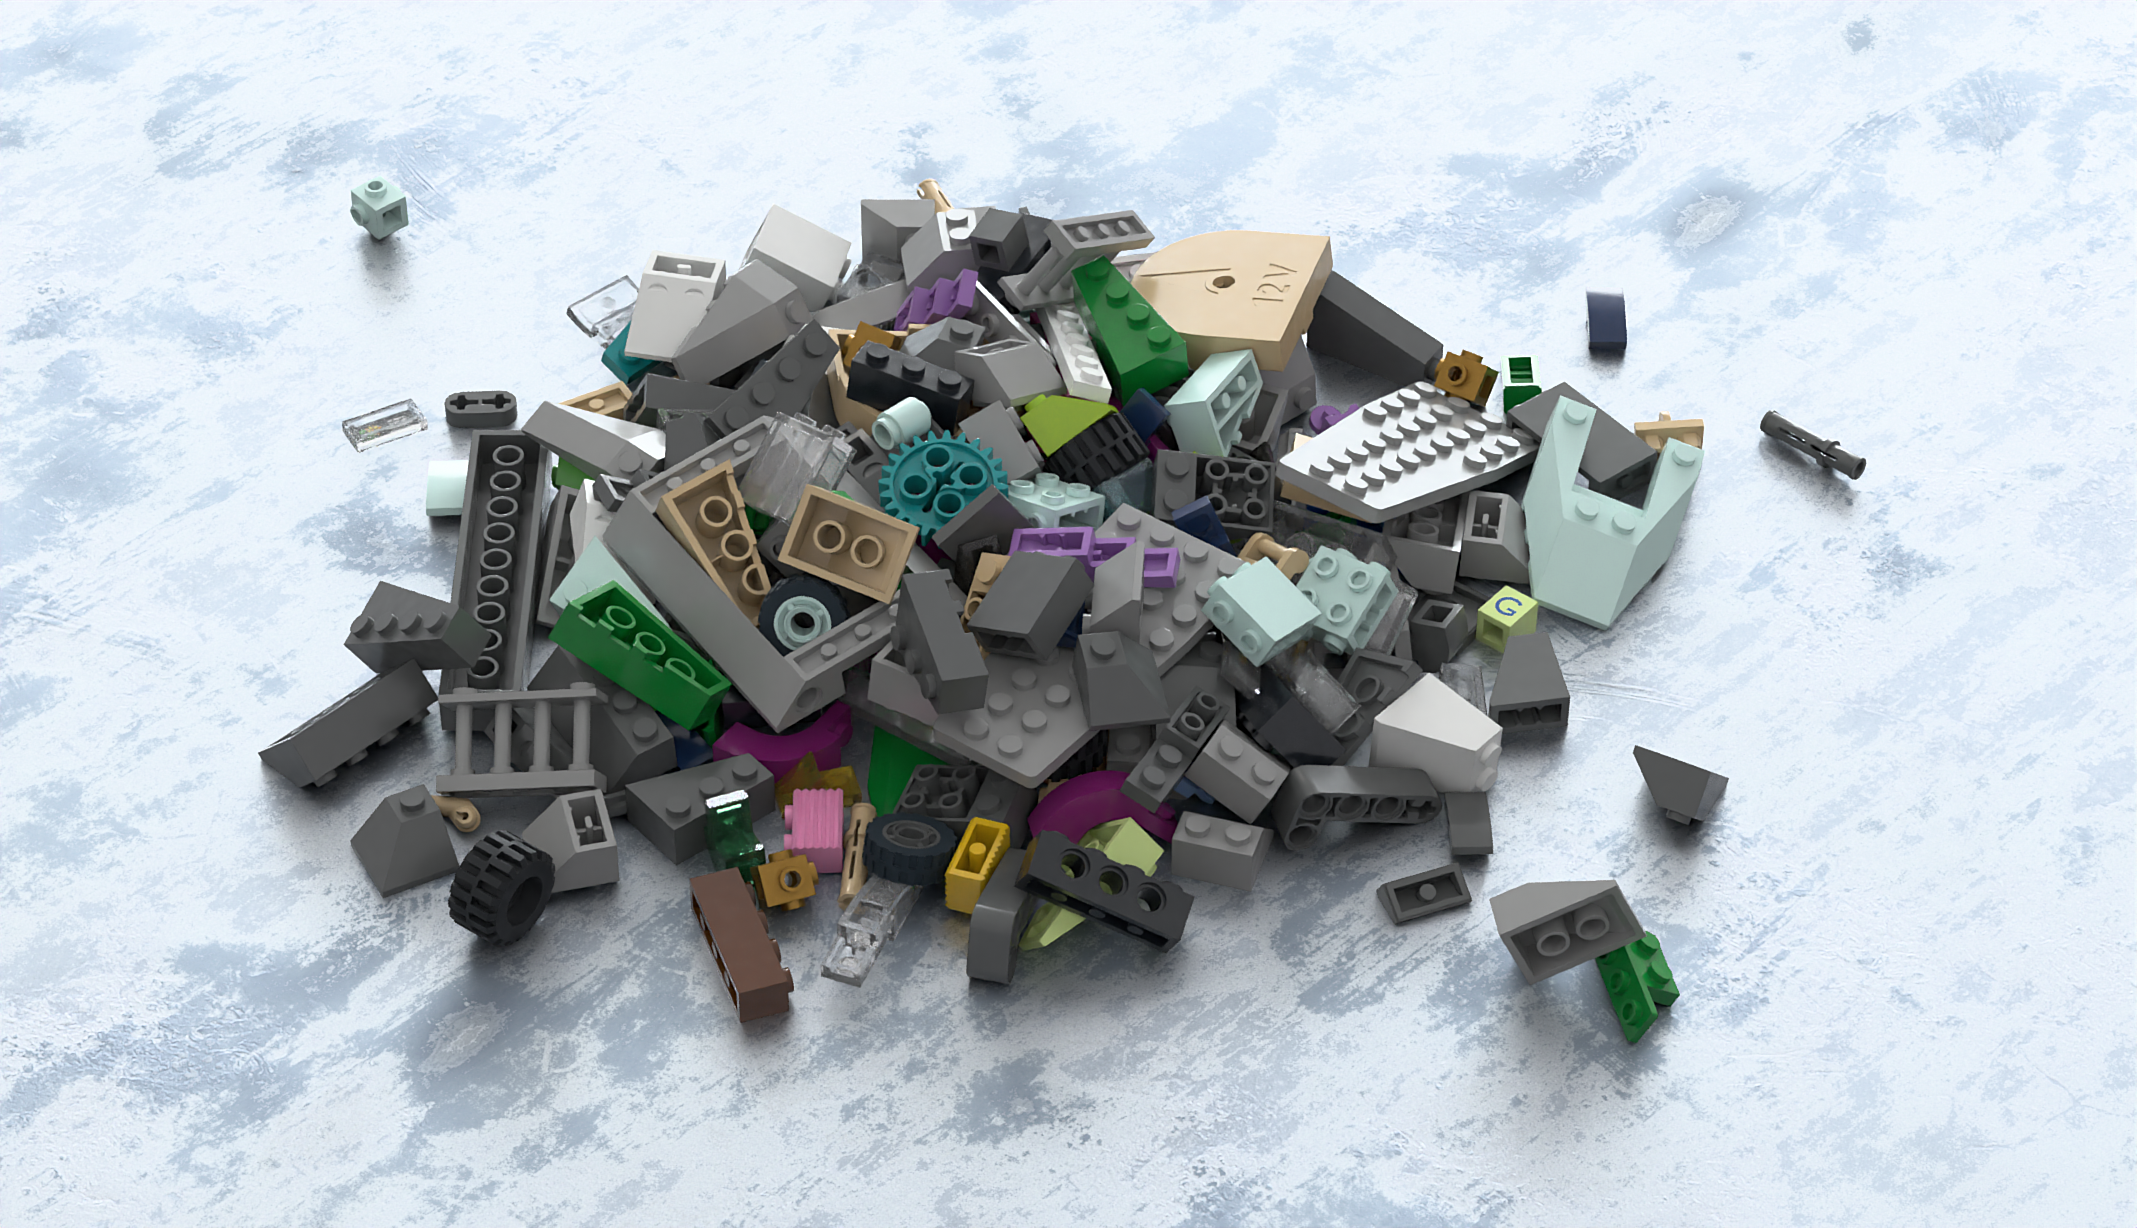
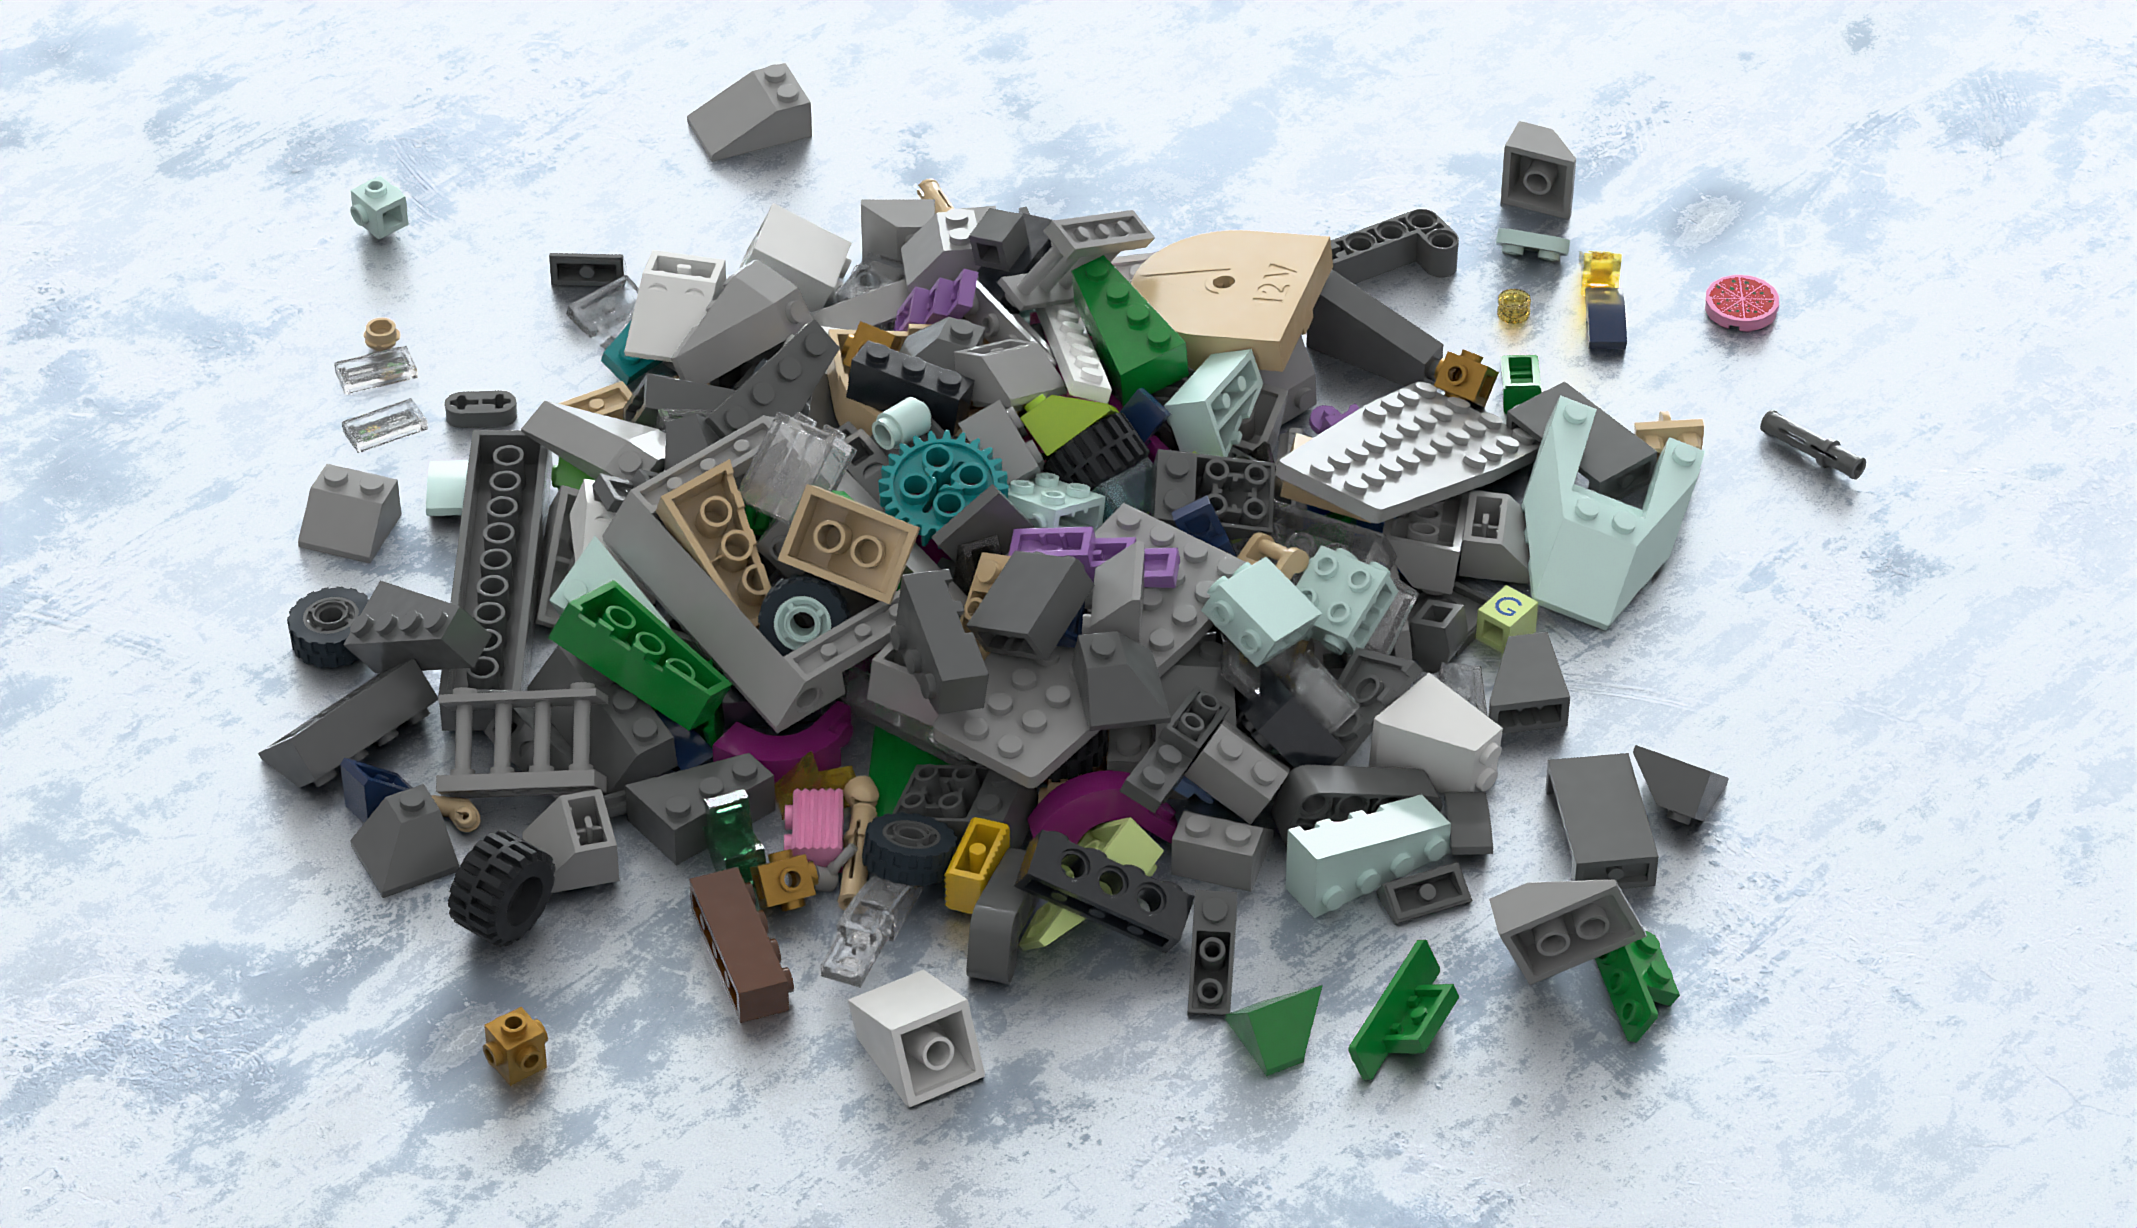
(322, 624): none -> black wheel
(349, 513): none -> light grey slope
(368, 786): none -> dark blue slope
(375, 370): none -> clear tile
(381, 334): none -> tan plate
(515, 1045): none -> pearl gold brick
(586, 269): none -> dark grey slope
(753, 114): none -> light grey slope
(828, 875): none -> light grey hand
(861, 790): none -> tan hinge
(918, 1036): none -> white slope
(1212, 952): none -> dark grey slope
(1277, 1028): none -> green slope
(1362, 853): none -> light aqua wedge
(1397, 242): none -> dark grey beam
(1405, 1014): none -> green bracket
(1513, 306): none -> clear yellow bush
(1538, 171): none -> light grey slope
(1547, 246): none -> light aqua plate
(1599, 269): none -> clear yellow slope
(1604, 819): none -> dark grey panel
(1742, 302): none -> tile

